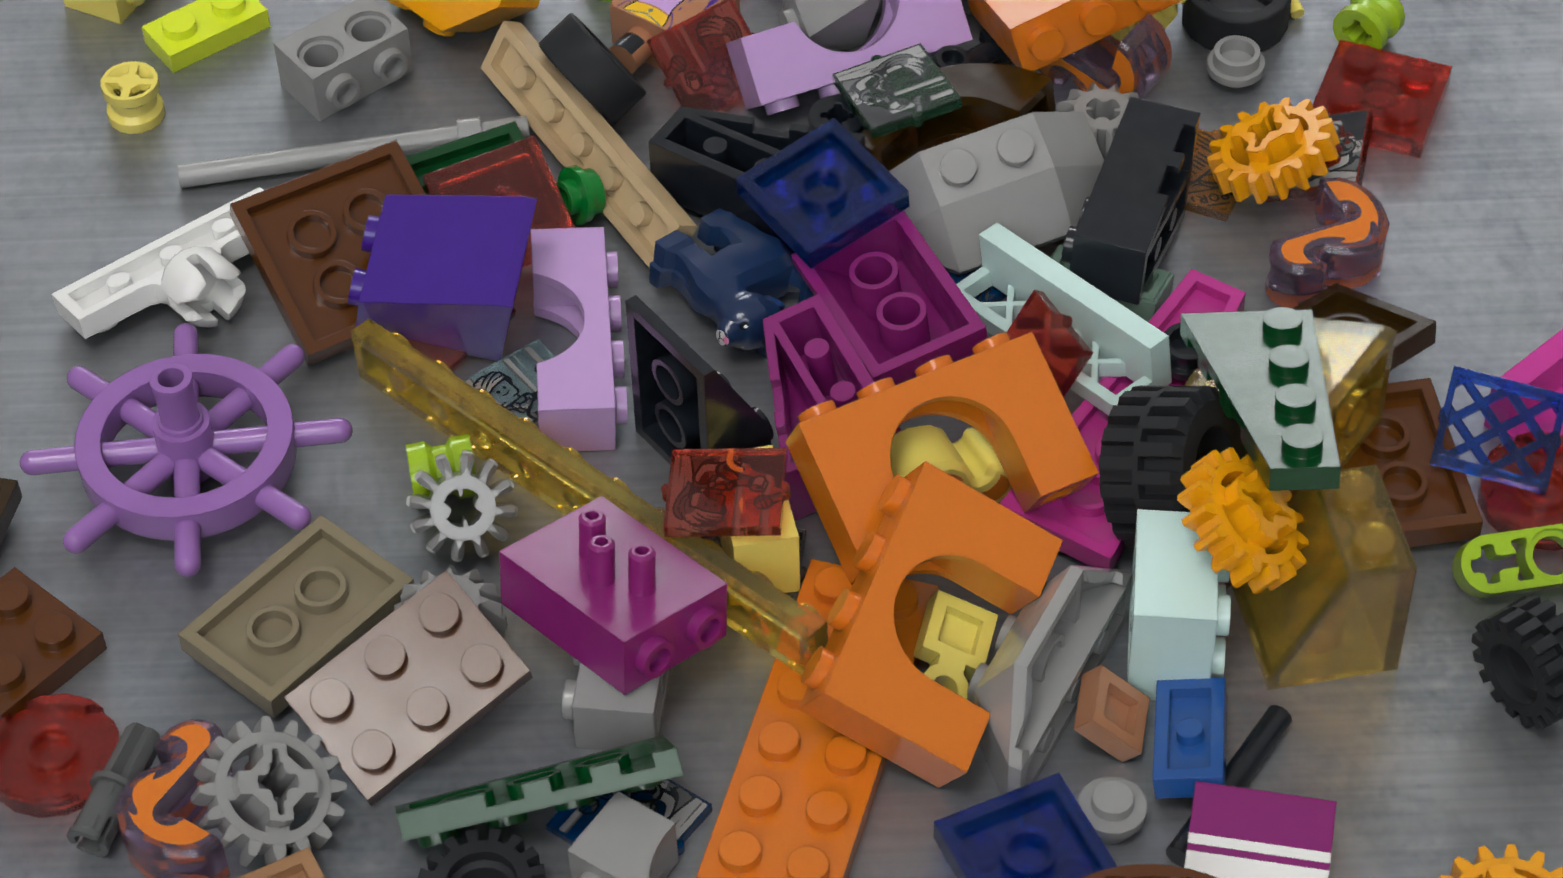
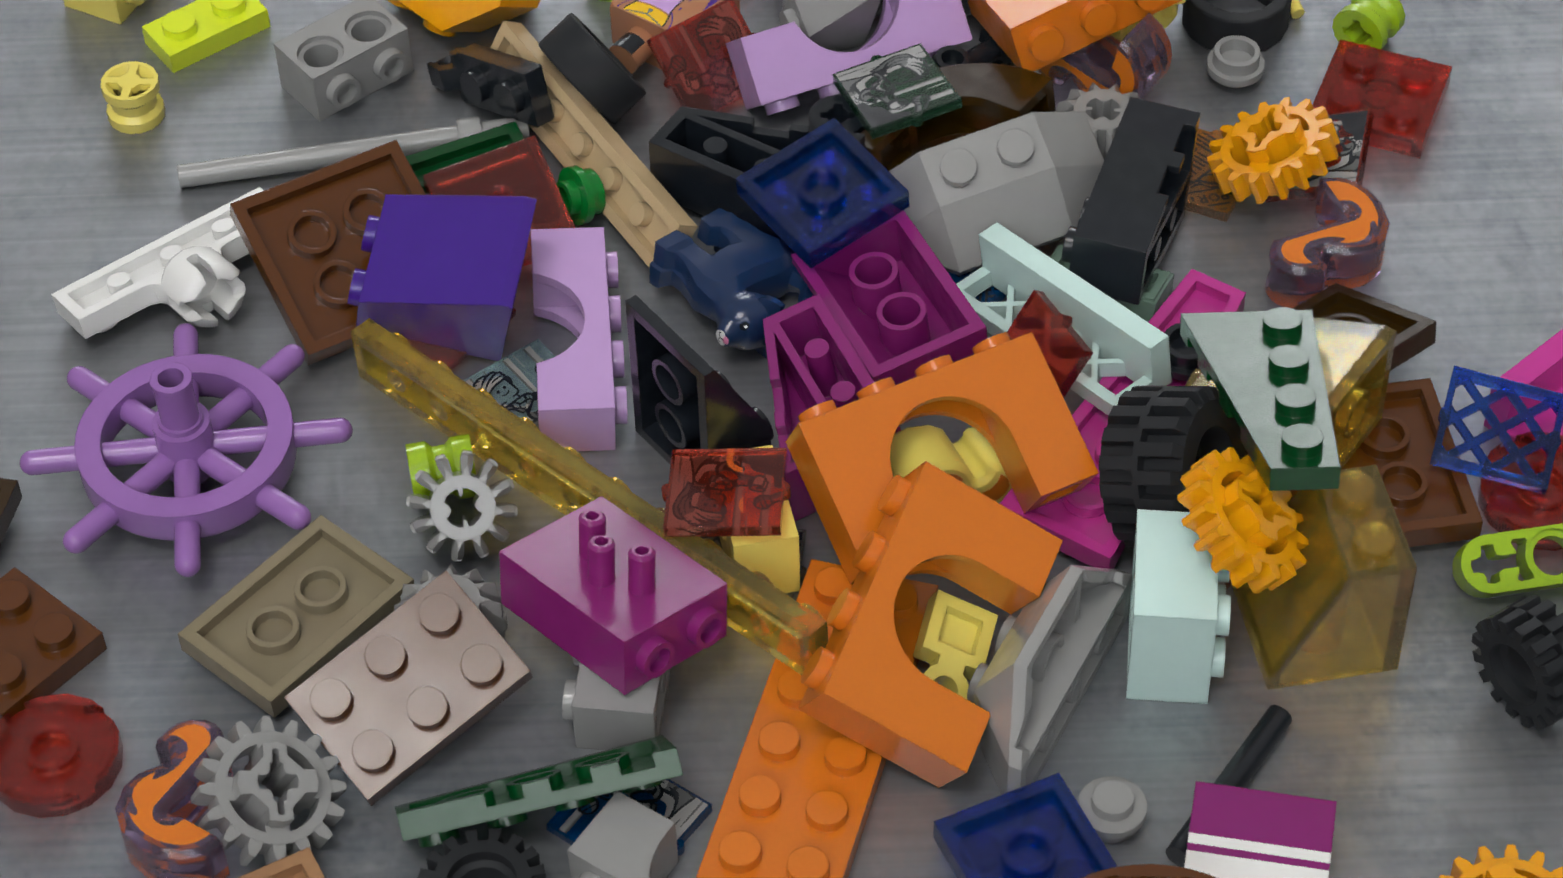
(98, 816): dark grey axle -> none
(495, 83): none -> black hinge
(1111, 713): nougat plate -> none
(1189, 735): blue plate -> none

